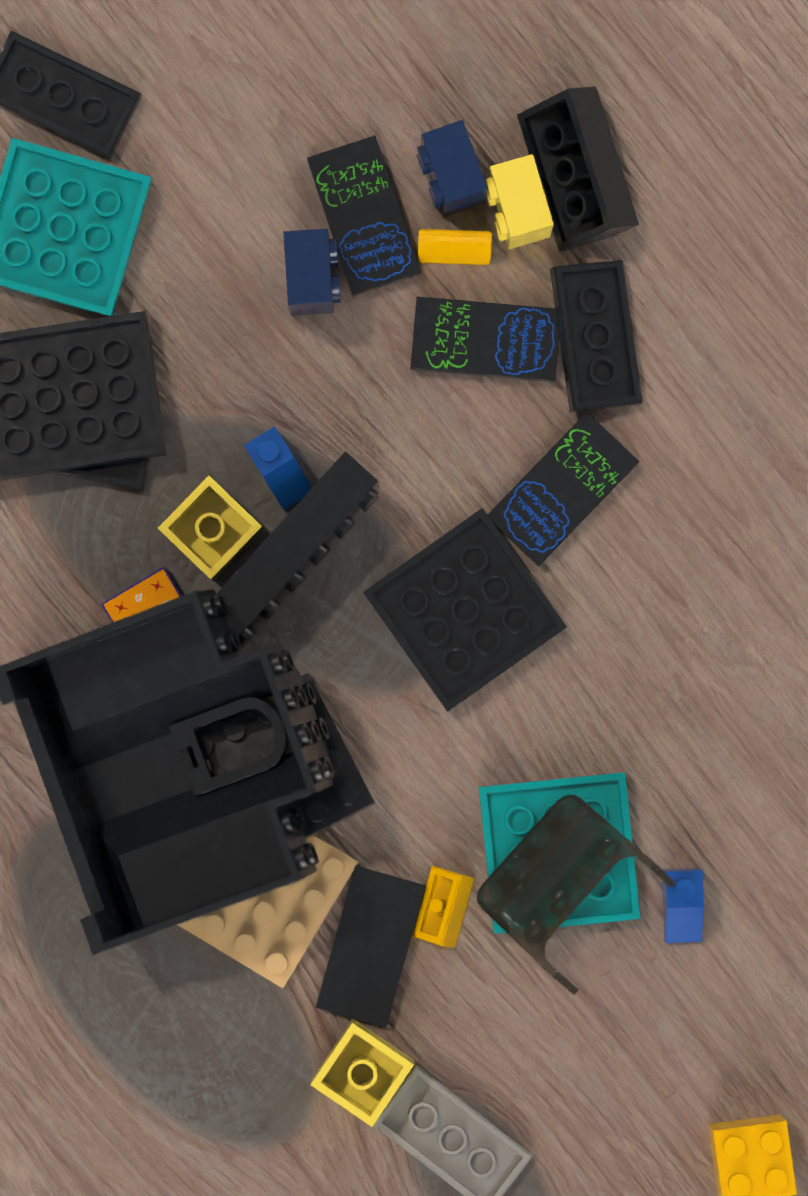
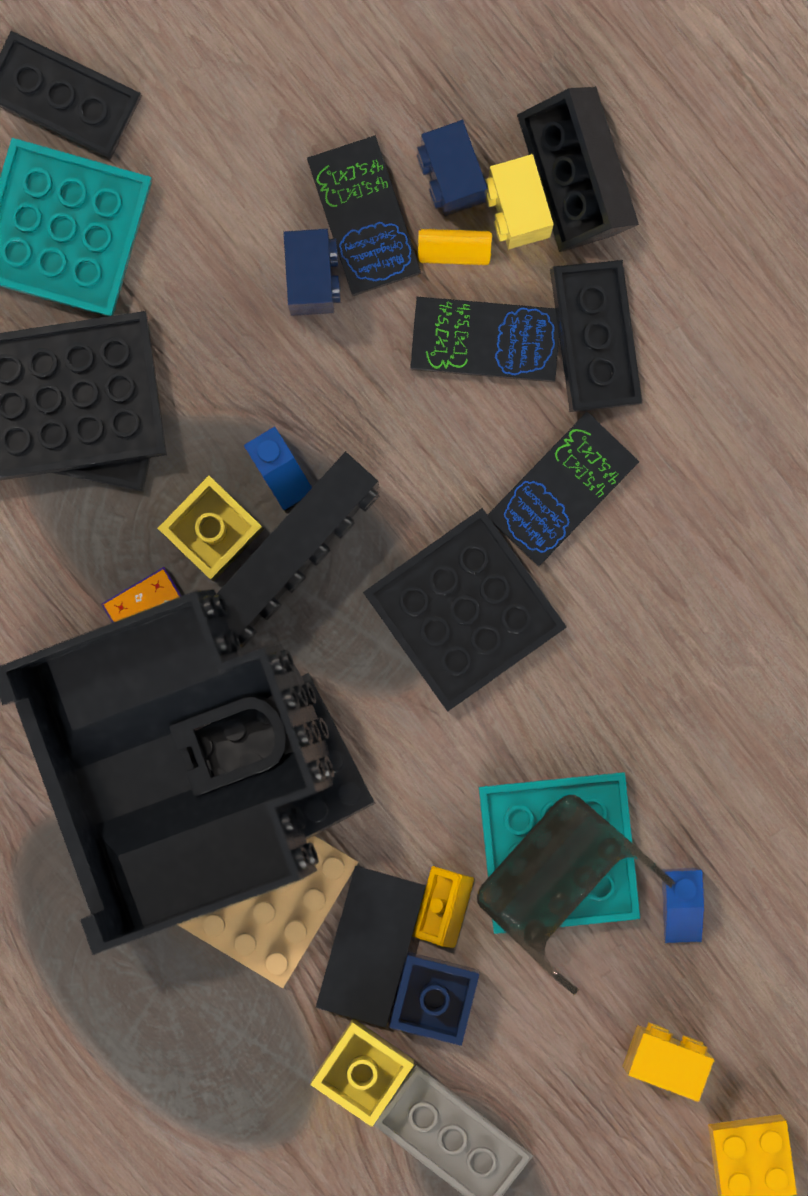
(434, 998): none -> dark blue brick
(668, 1061): none -> yellow brick

